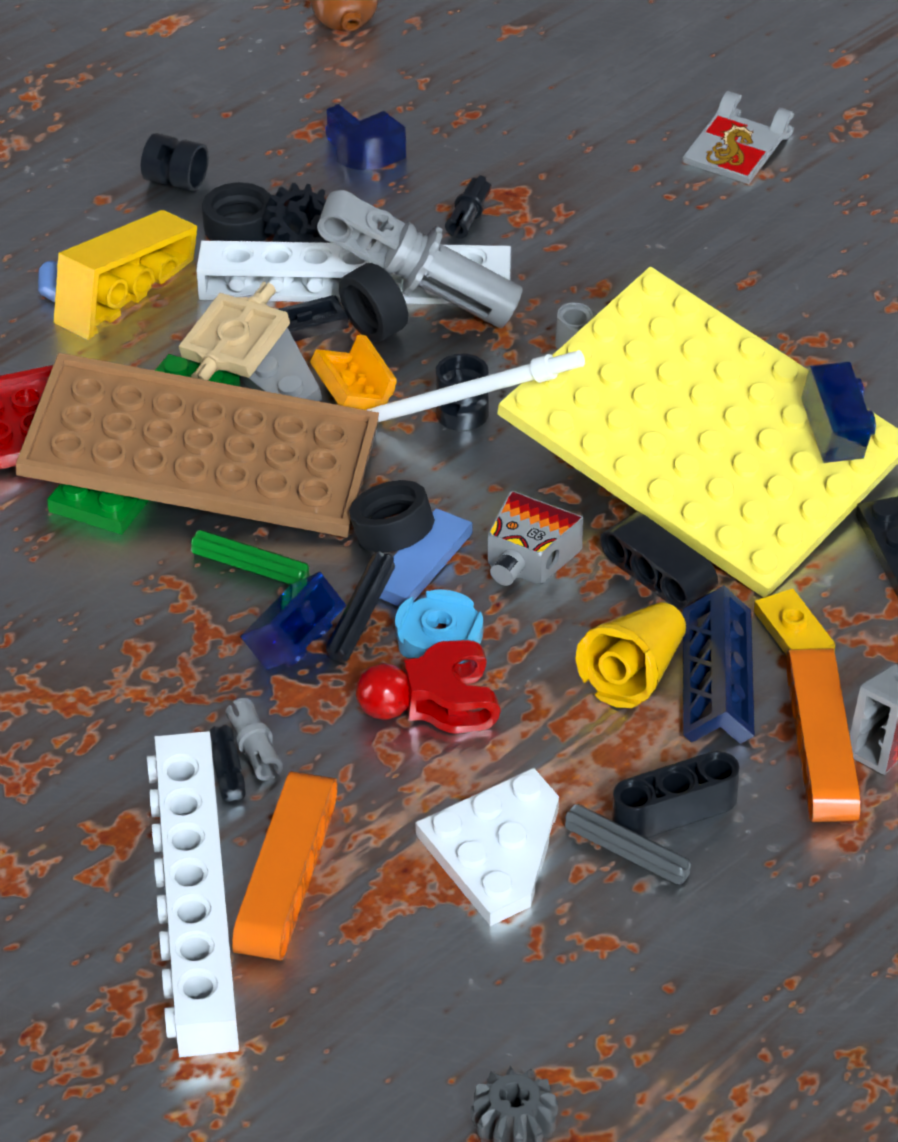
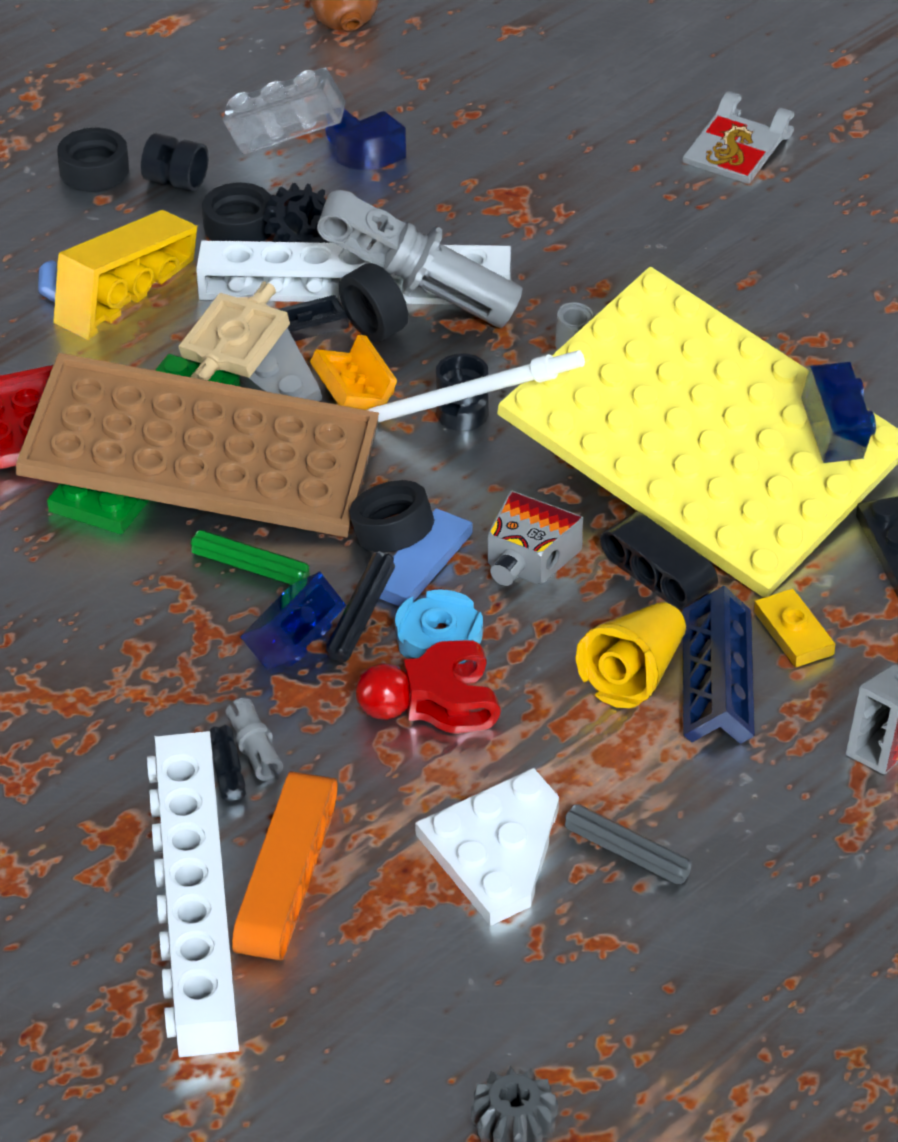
(92, 143): none -> black tyre
(284, 110): none -> clear brick
(468, 206): black axle -> none
(677, 794): black beam -> none
(822, 735): orange beam -> none

